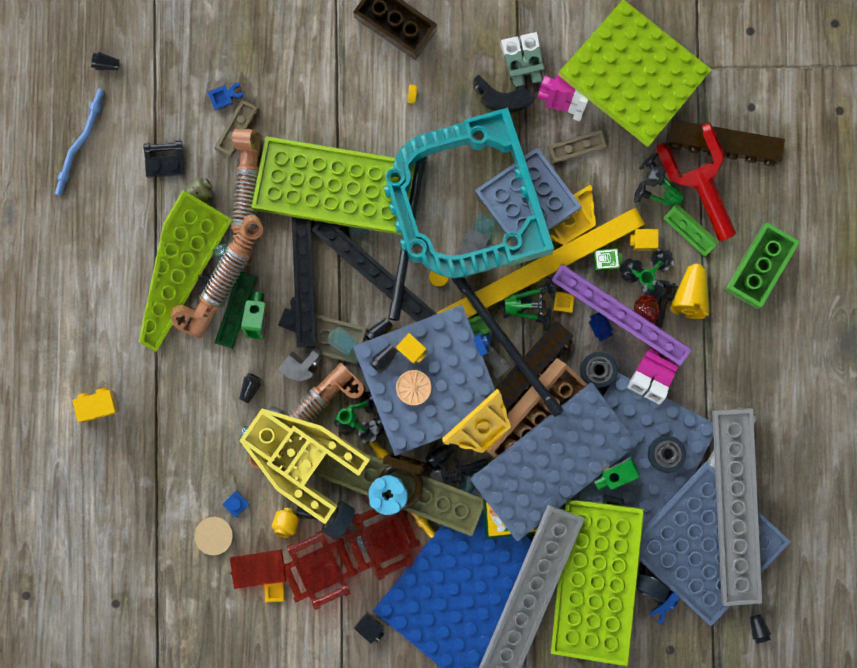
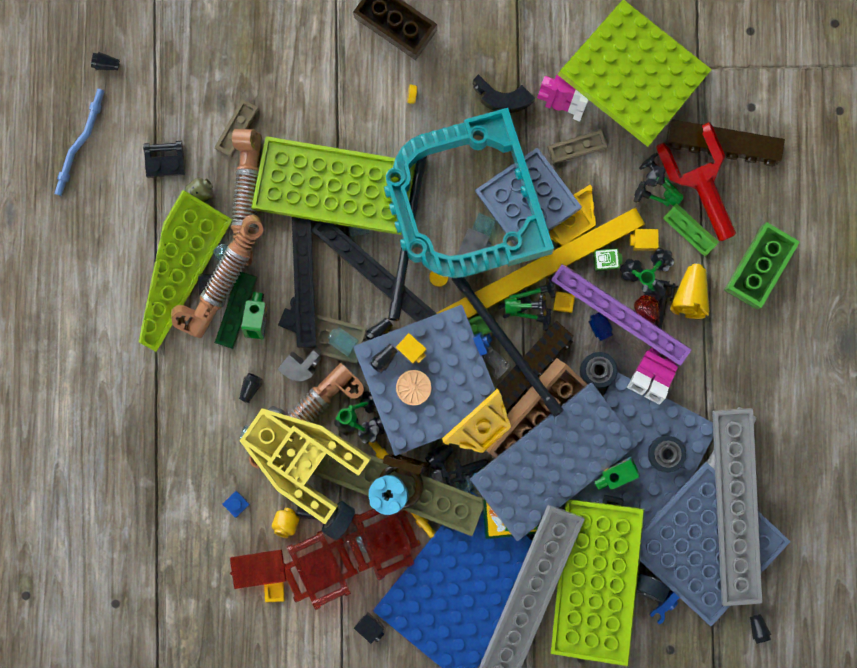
(95, 406): yellow brick -> none
(213, 535): tan tile -> none
(222, 97): blue plate -> none
(527, 65): sand green hips -> none

